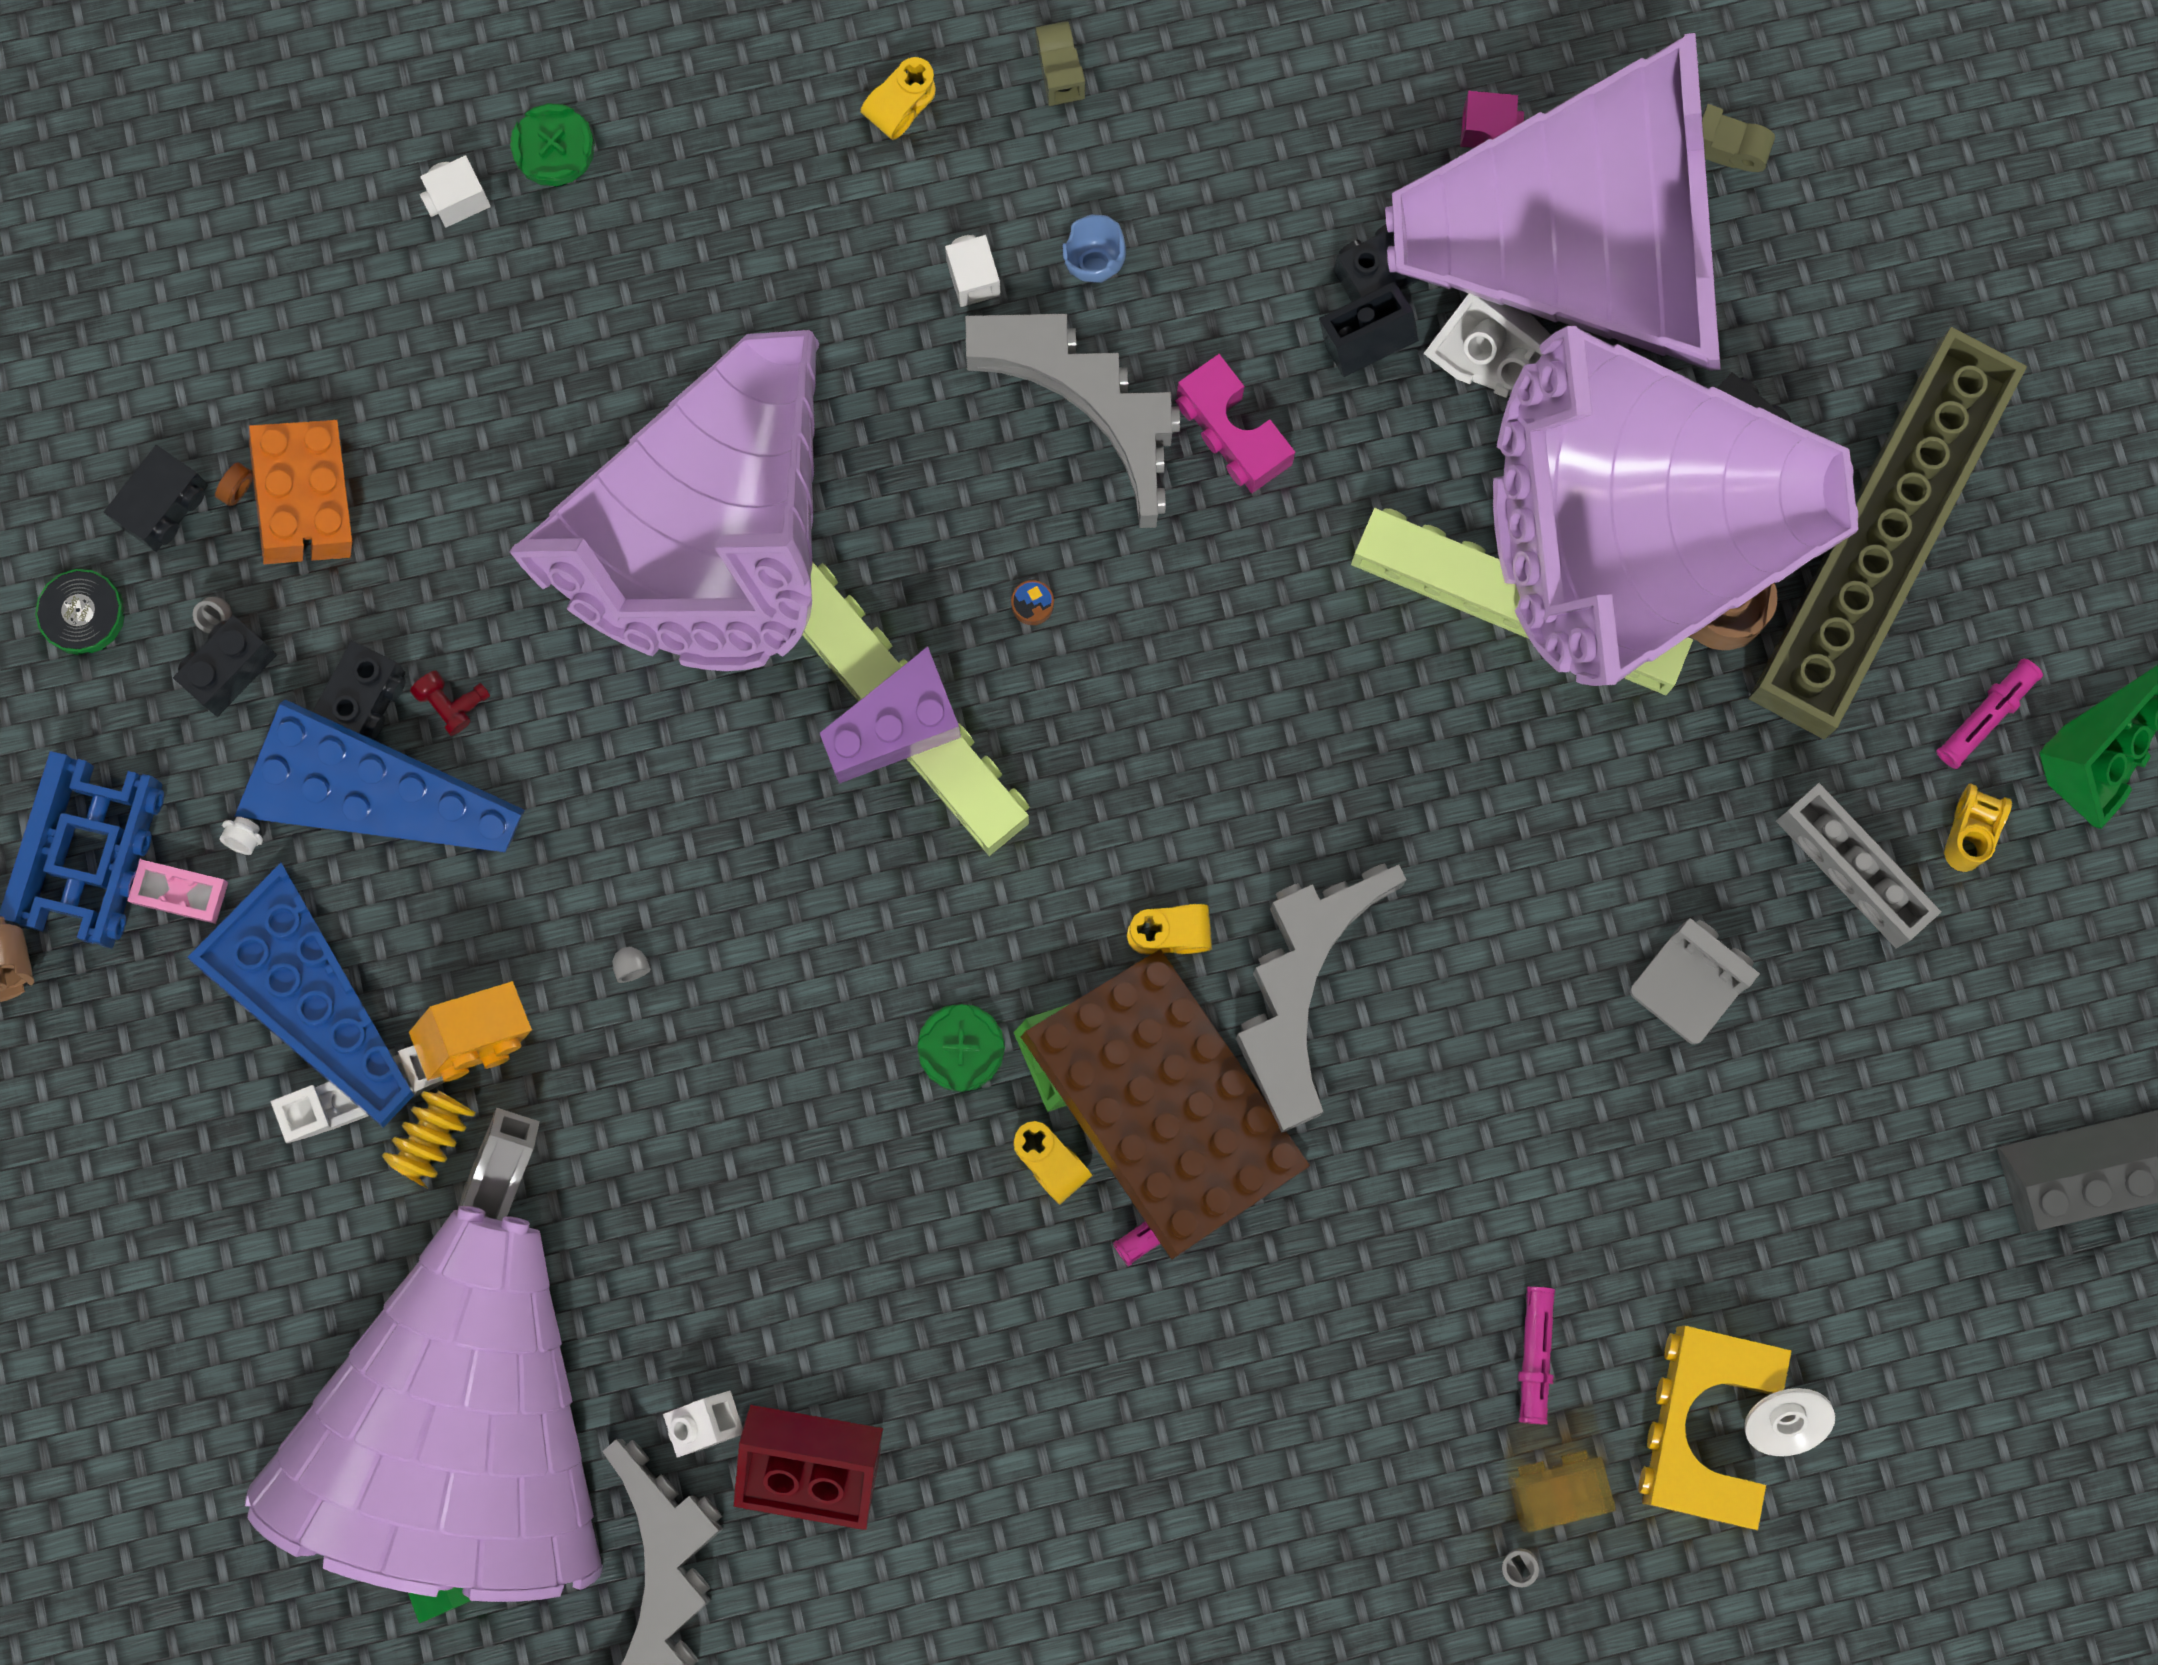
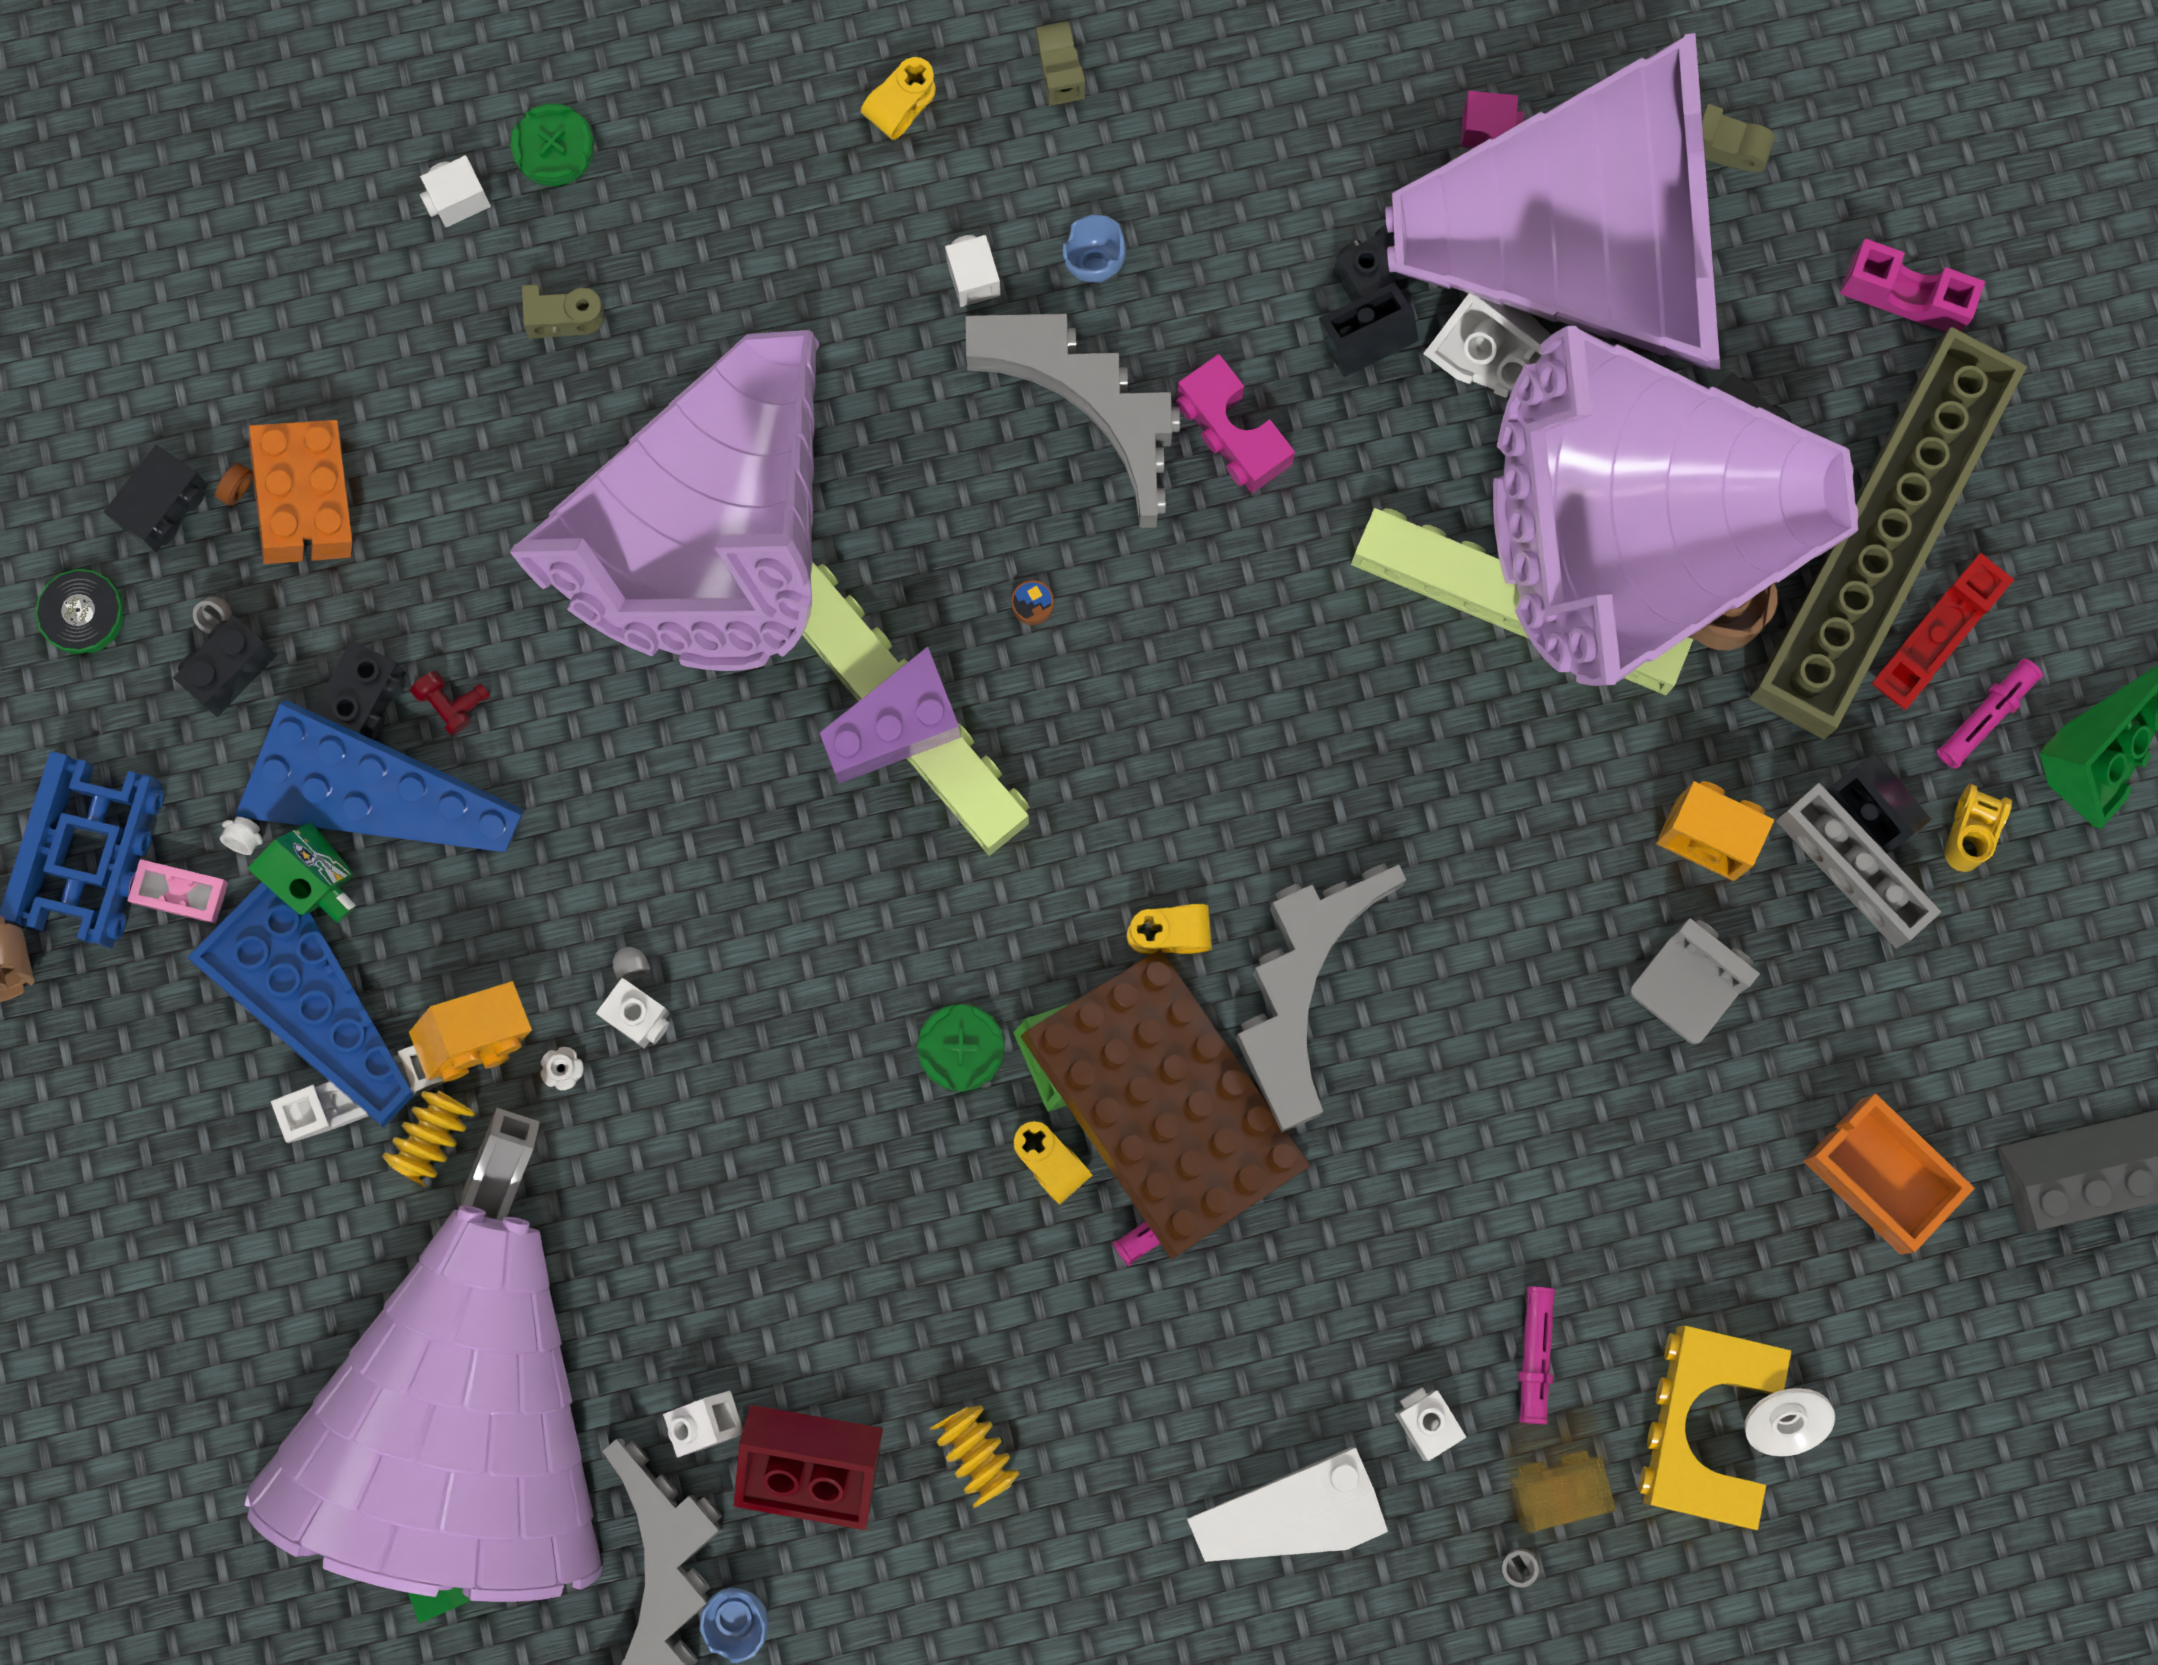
(305, 873): none -> green torso
(561, 314): none -> olive leg
(573, 1068): none -> white plate
(634, 1014): none -> white brick
(734, 1624): none -> medium blue hair
(976, 1454): none -> yellow piece
(1303, 1512): none -> white wedge
(1429, 1423): none -> white brick
(1715, 830): none -> light orange brick
(1879, 803): none -> black brick
(1888, 1174): none -> orange piece
(1933, 300): none -> dark pink arch
(1941, 631): none -> red slope

